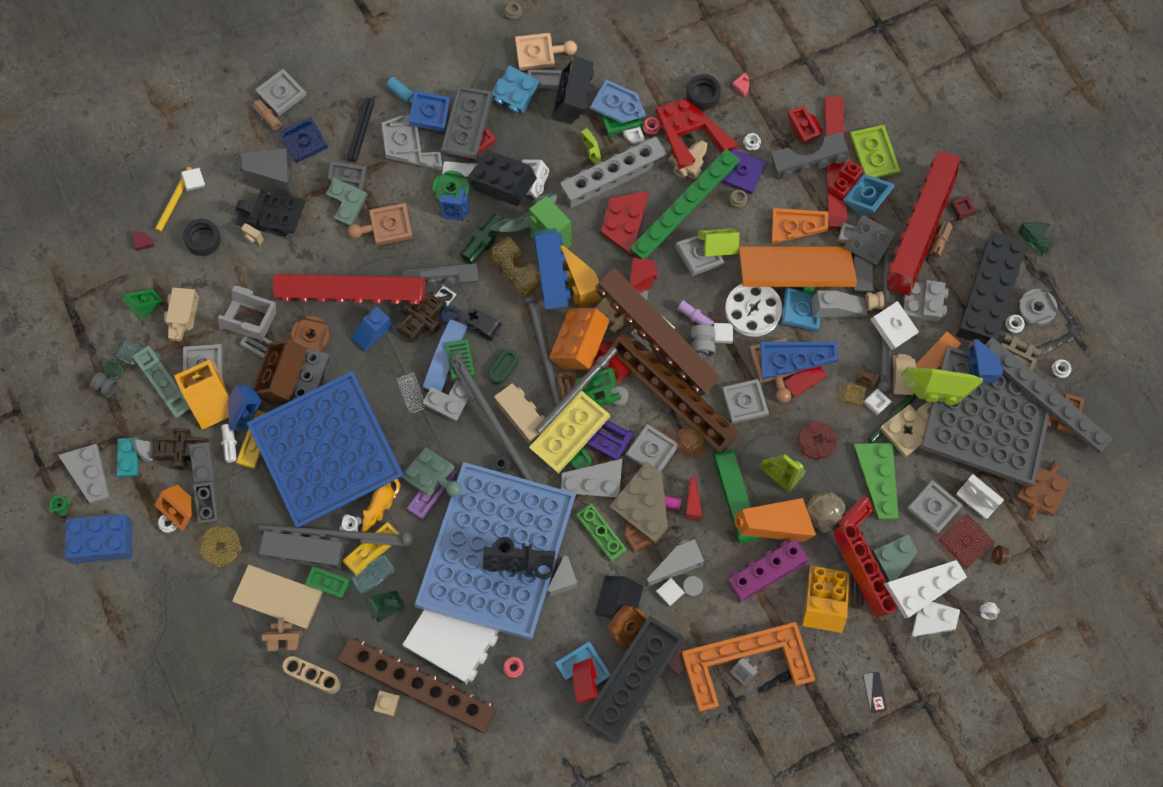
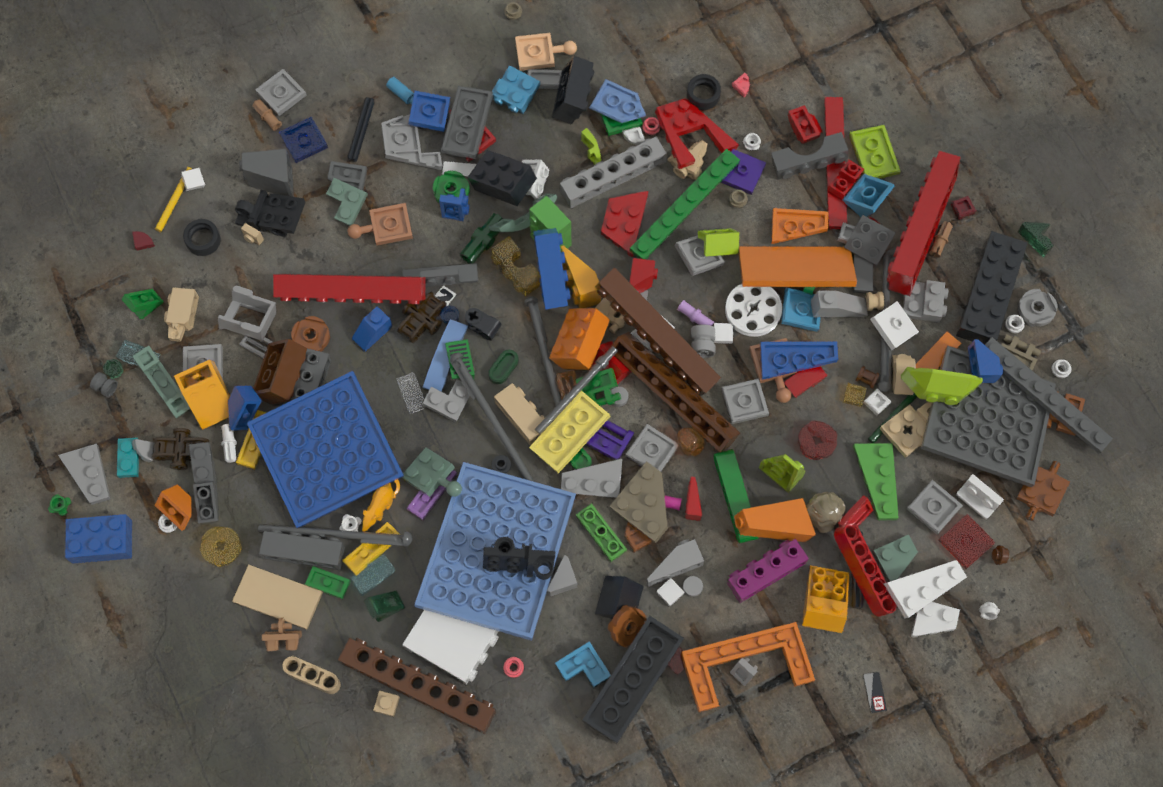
(583, 680): red slope -> none

